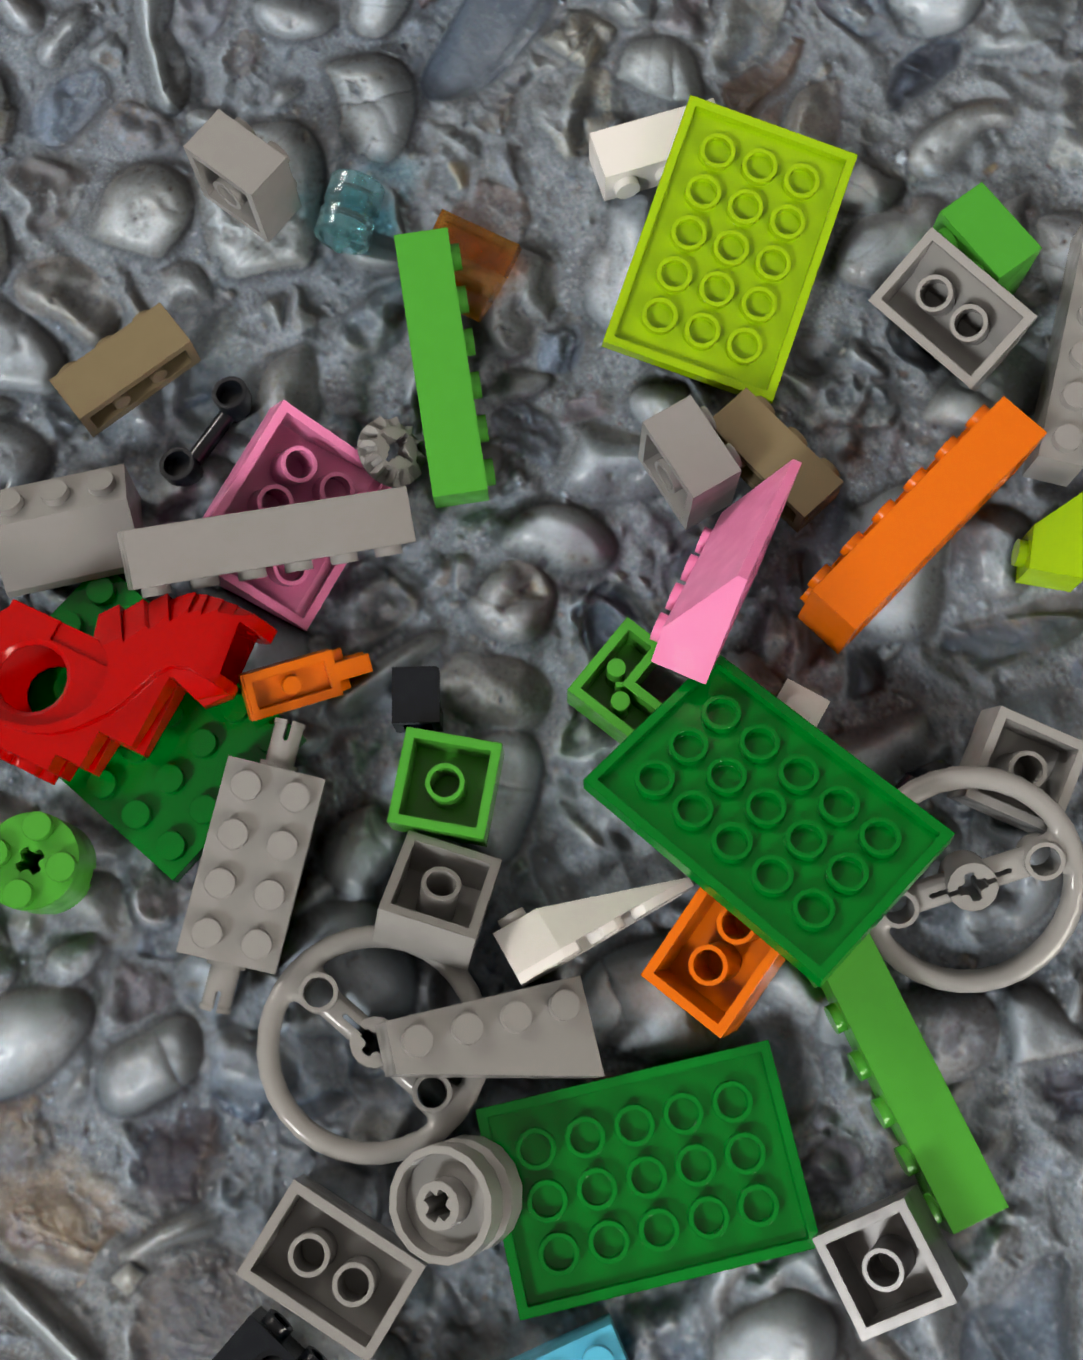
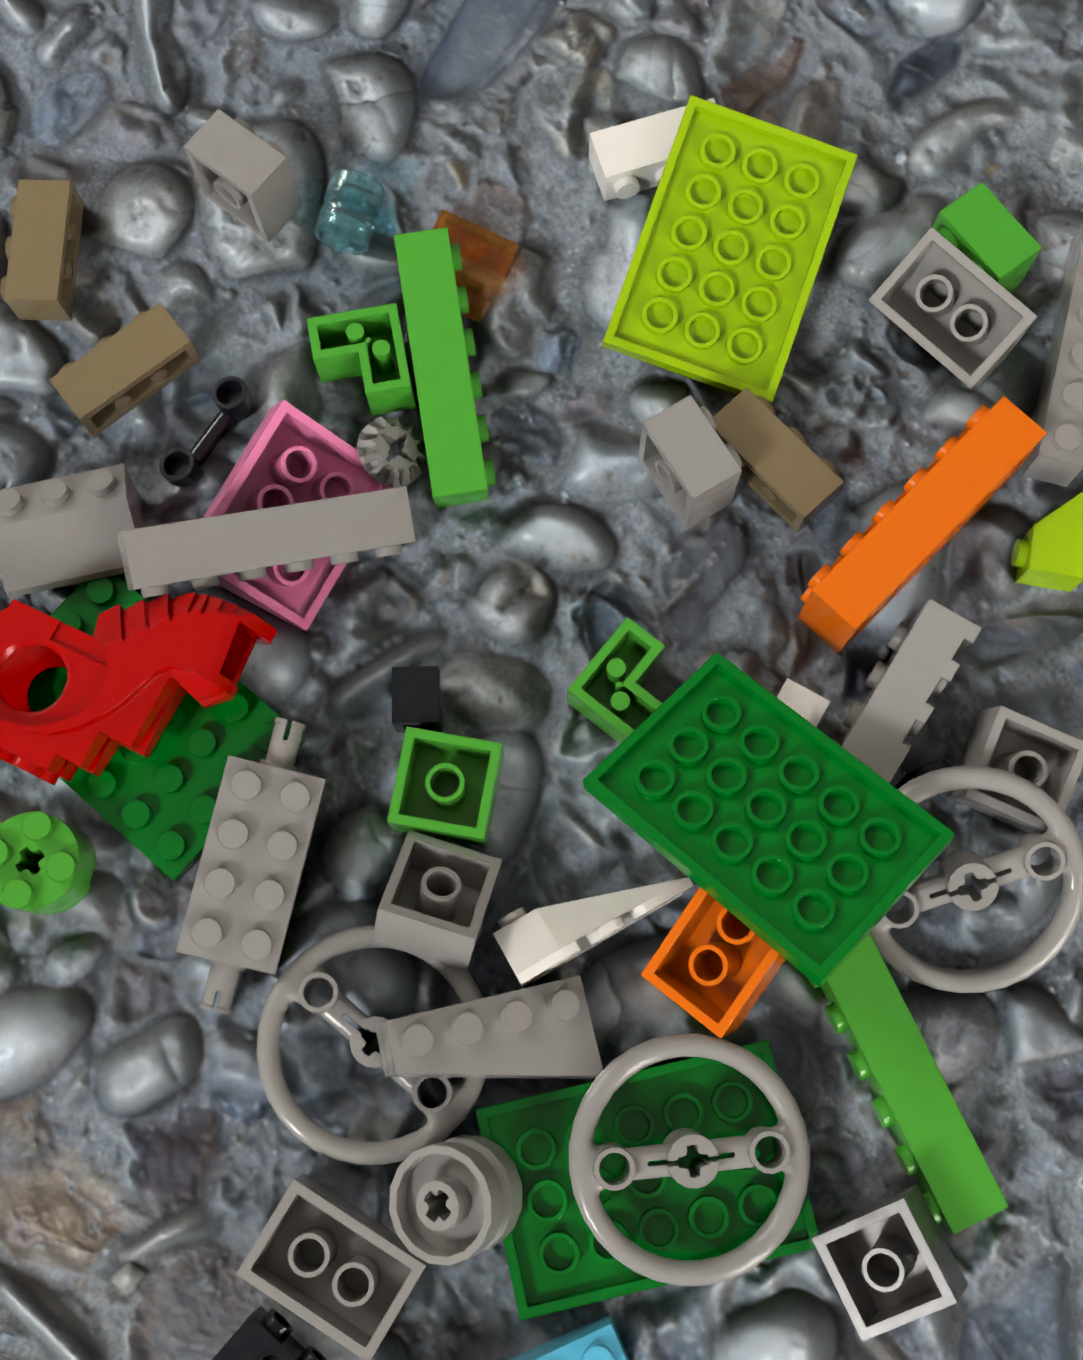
(43, 250): none -> dark tan brick
(300, 681): orange hinge -> none
(366, 345): none -> bright green brick
(719, 579): bright pink slope -> none
(791, 1157): none -> light grey piece
(905, 686): none -> light grey wedge

